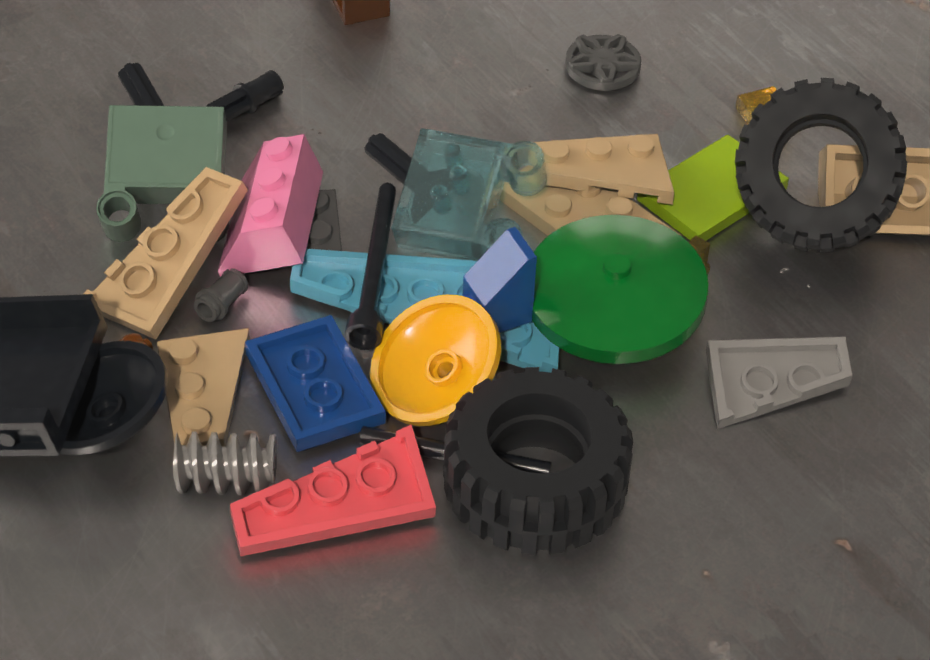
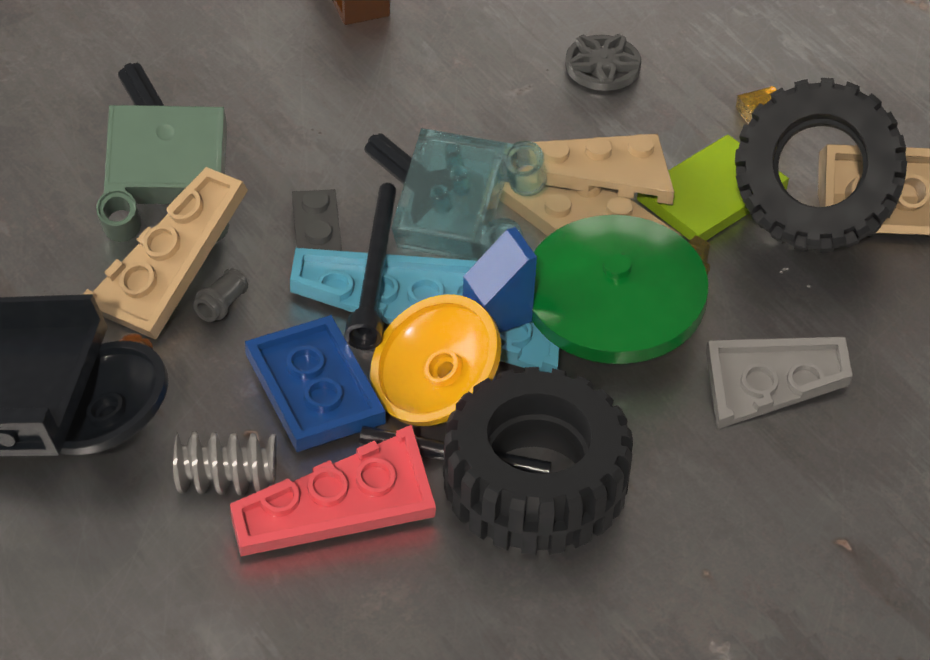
(203, 382): tan wing -> none
(250, 95): black axle -> none
(278, 209): bright pink slope -> none

